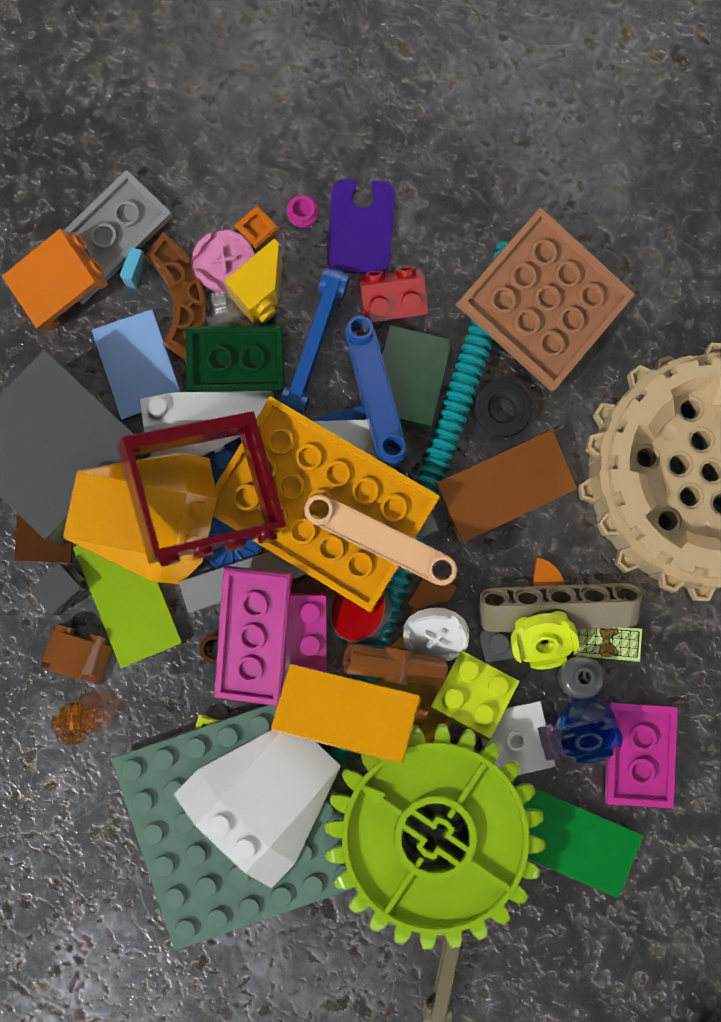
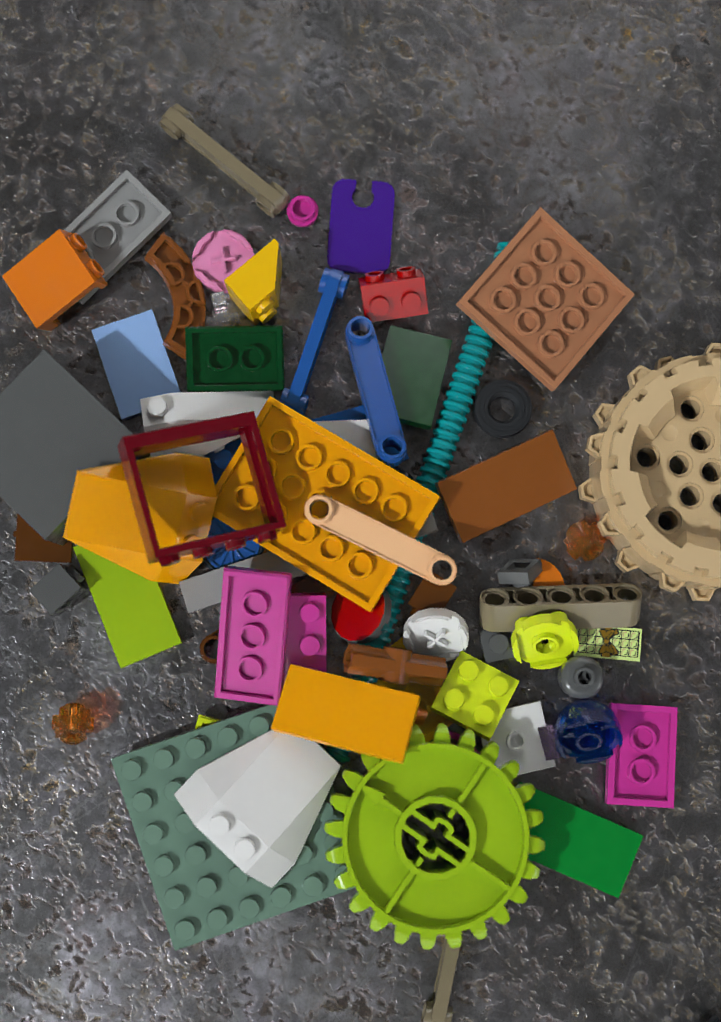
(75, 655): dark orange cylinder -> none
(133, 267): medium azure tile -> none
(256, 227): orange tile -> none
(269, 197): none -> dark tan piece
(520, 572): none -> dark grey plate
(584, 541): none -> clear orange gear

